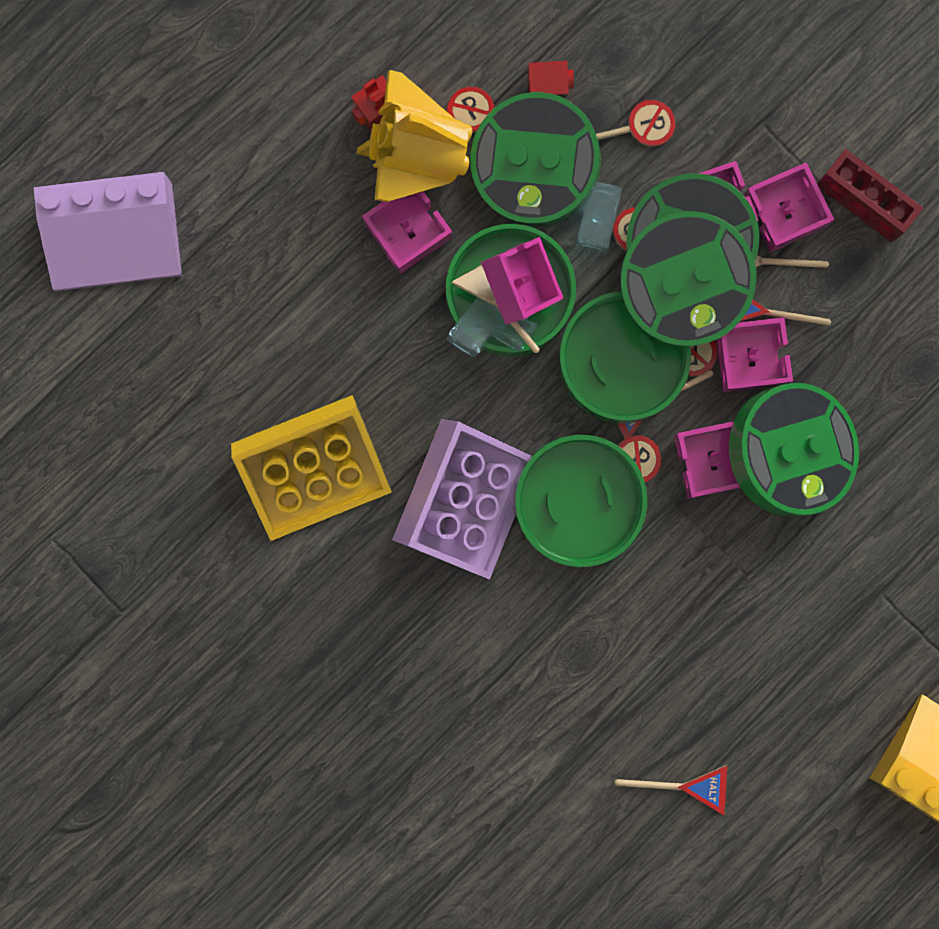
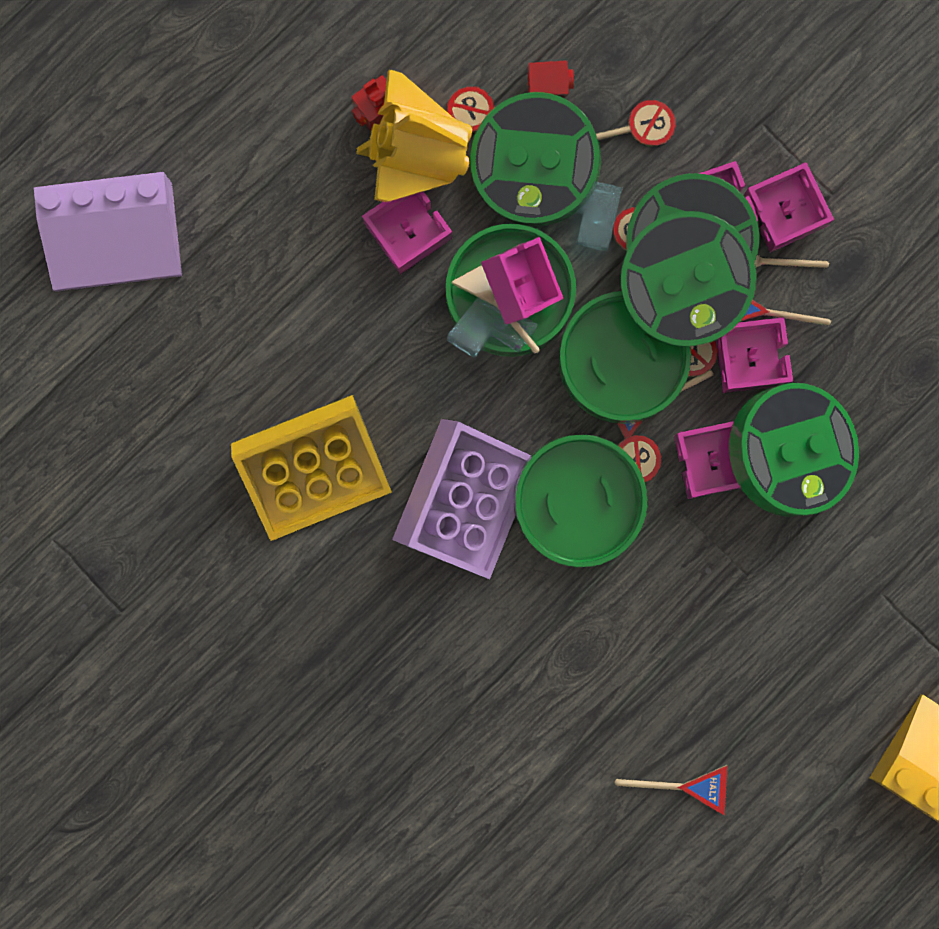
(869, 196): dark red brick -> none

